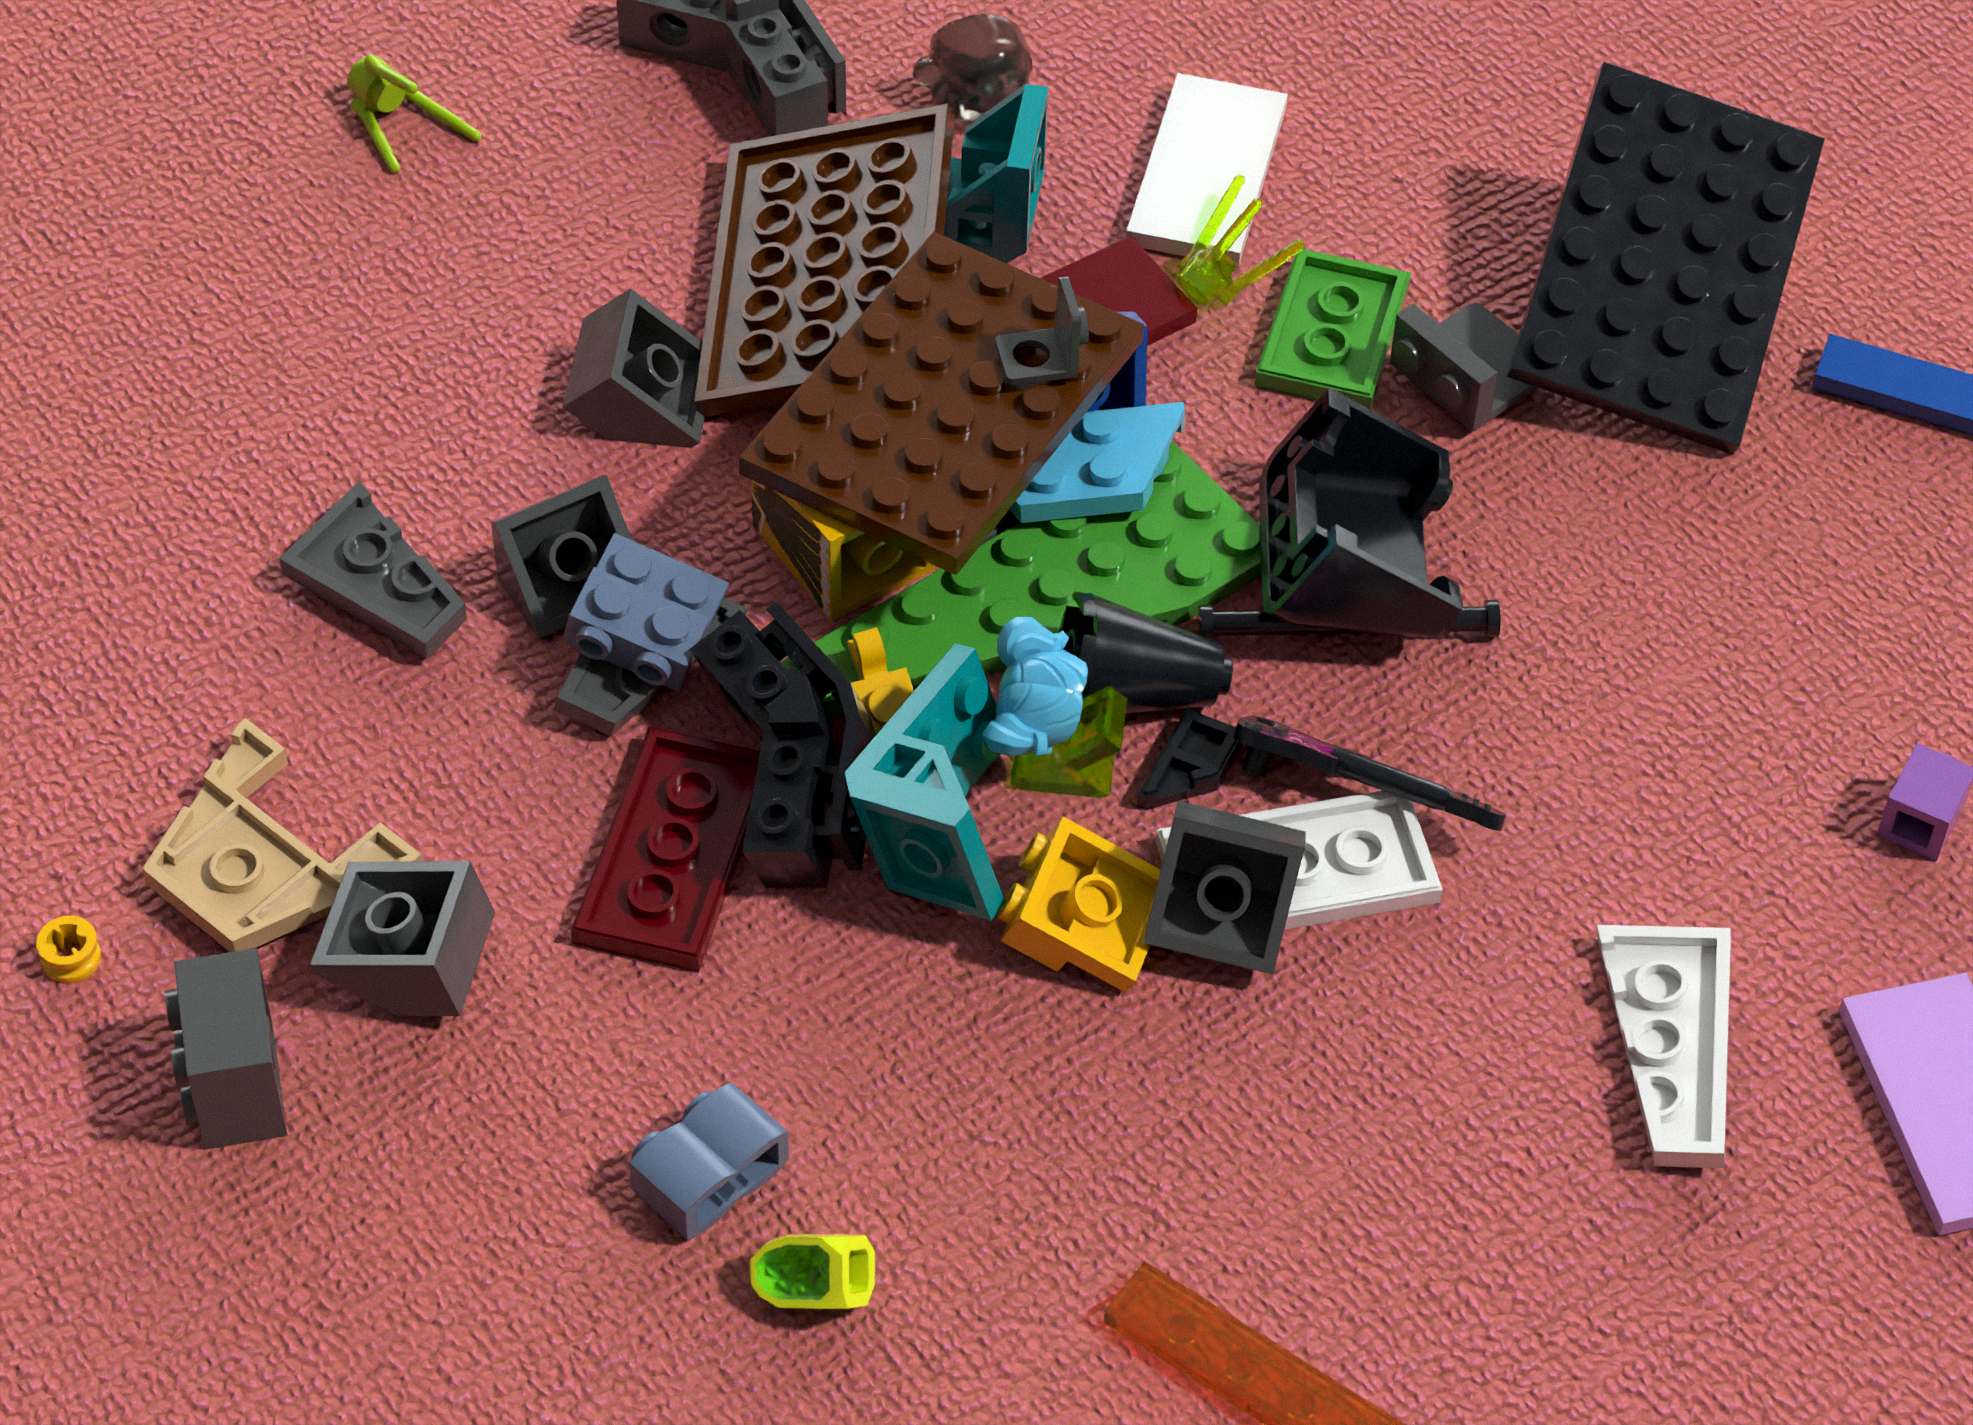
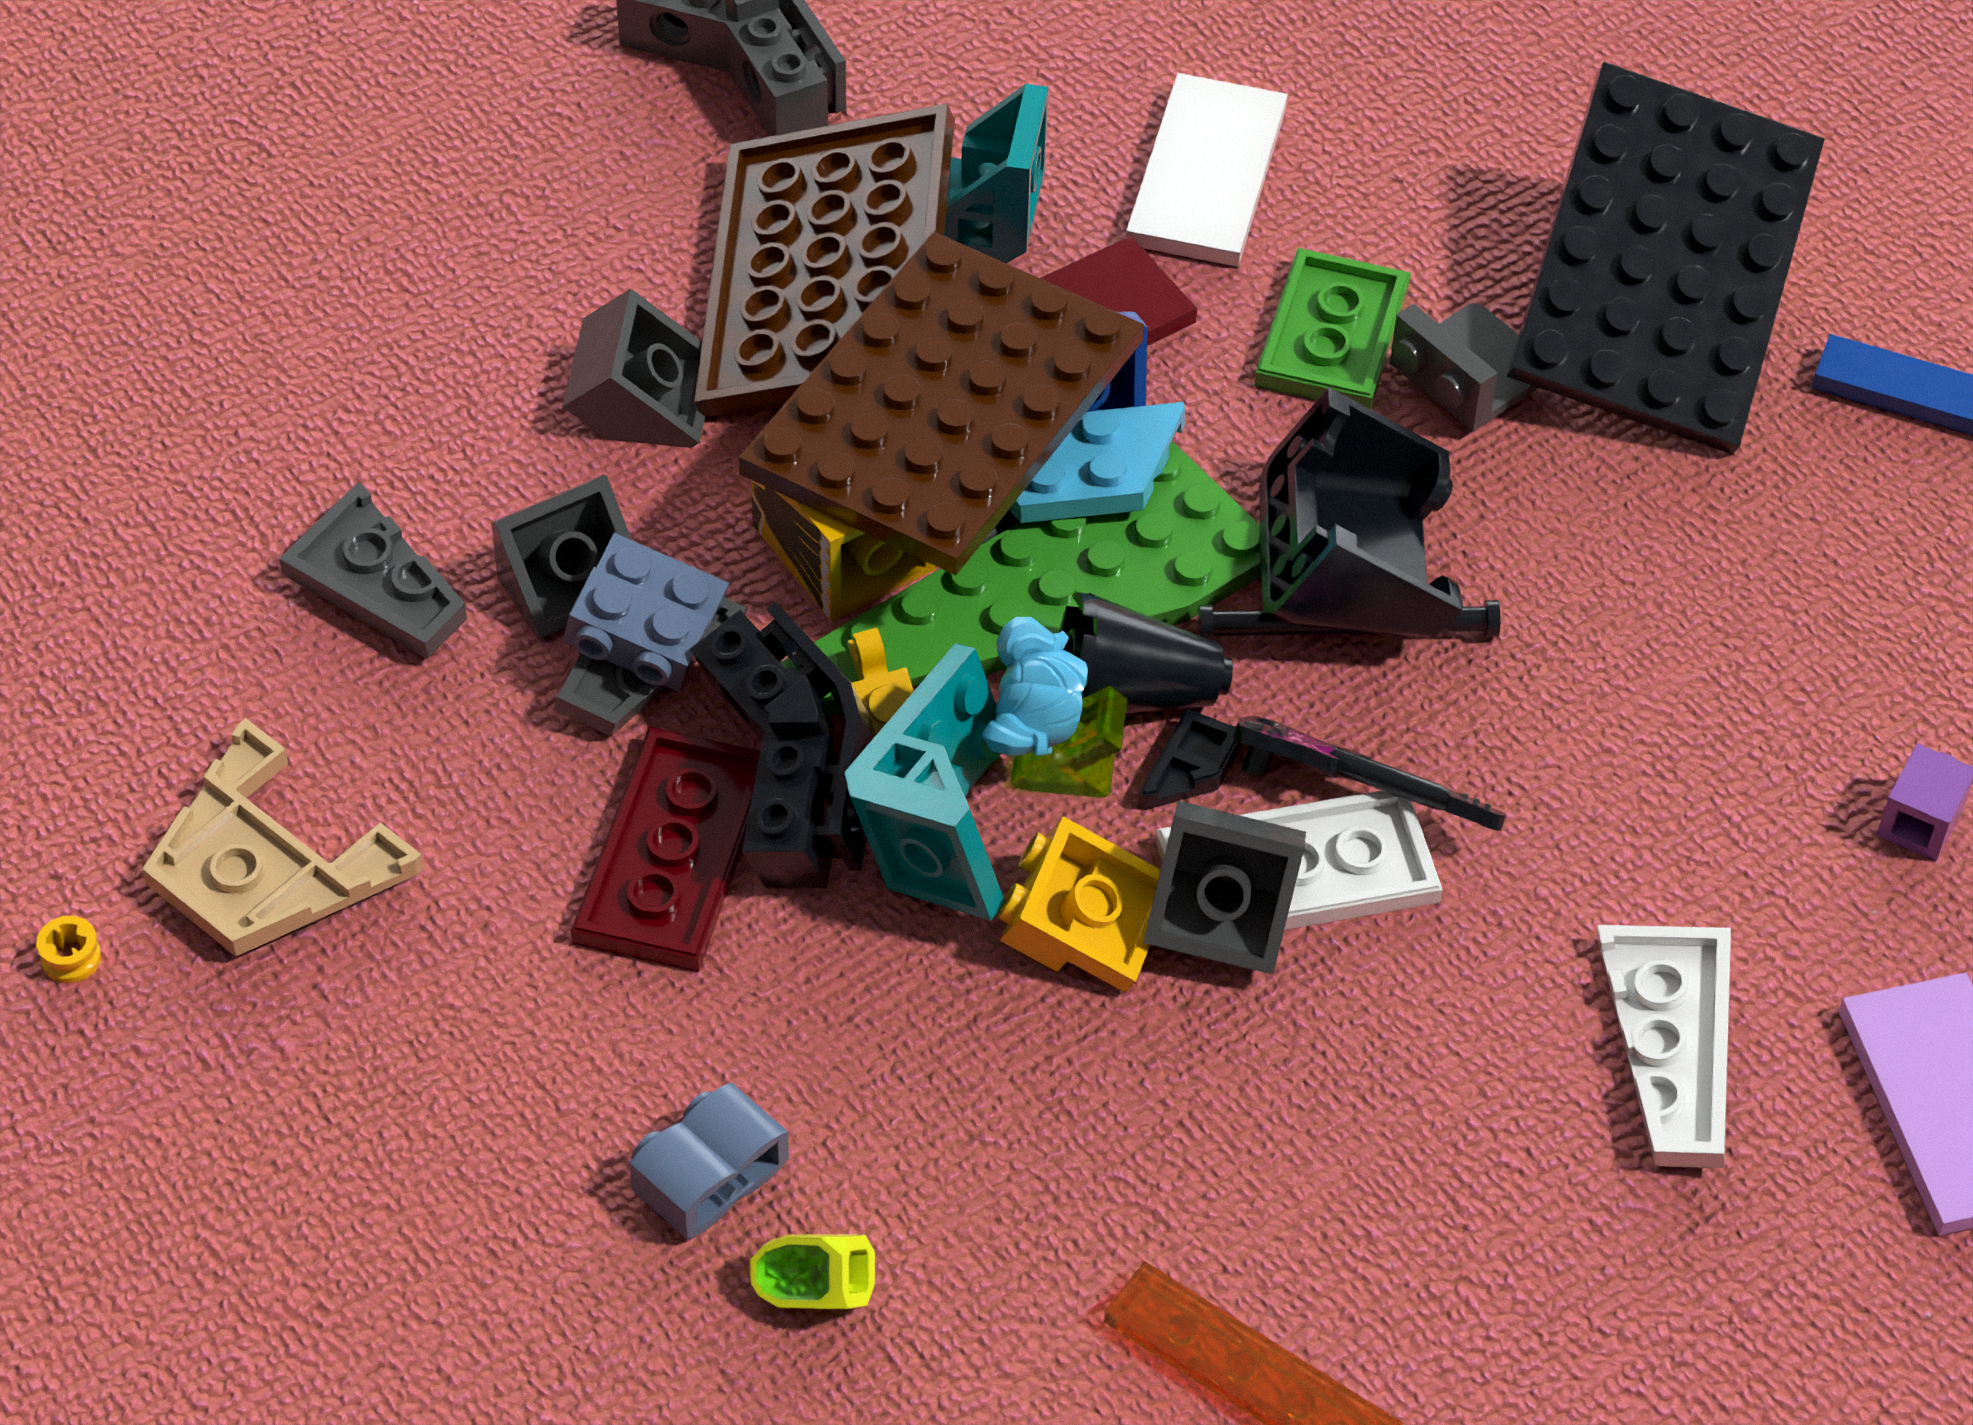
(225, 1049): dark grey brick -> none
(383, 90): lime plant -> none
(406, 935): dark grey slope -> none
(975, 64): clear smoke piece -> none
(1059, 343): dark grey bracket -> none
(1208, 270): clear neon green plant -> none

